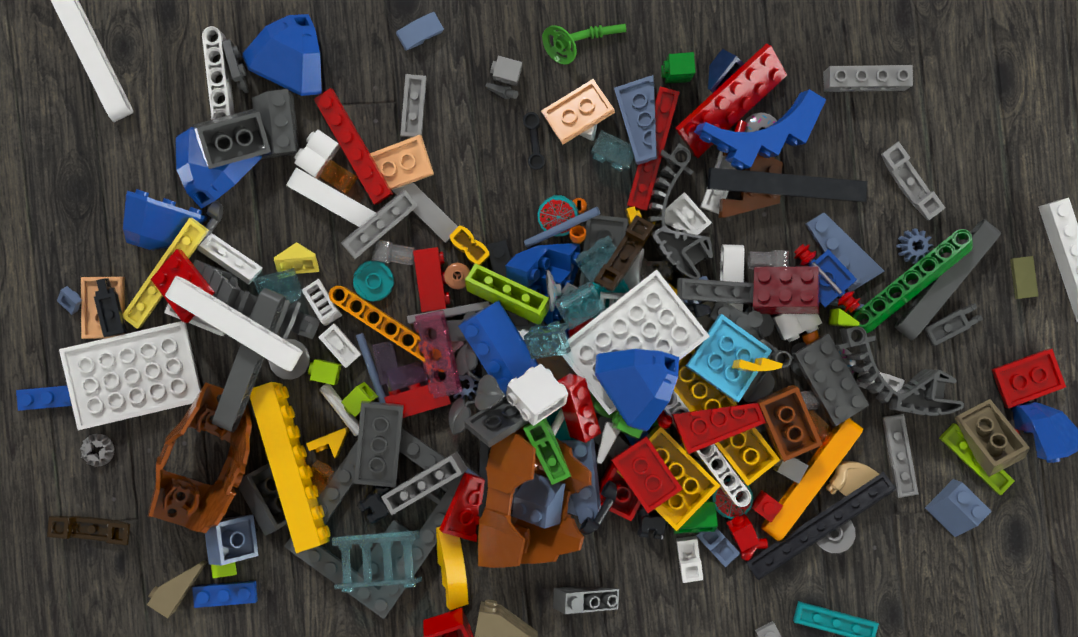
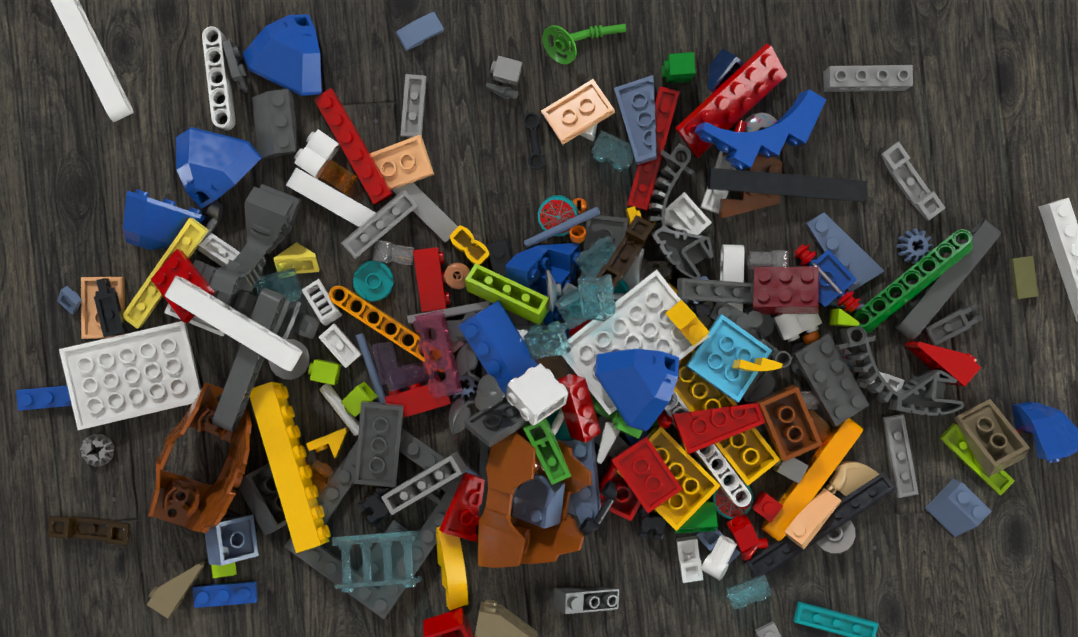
(232, 138): dark grey slope -> none
(268, 221): none -> dark grey piece
(596, 297): none -> clear light blue bracket
(687, 322): none -> yellow slope
(717, 562): none -> white piece
(748, 592): none -> clear light blue bracket
(812, 518): none -> light nougat slope
(956, 364): none -> red slope
(1028, 378): red plate -> none

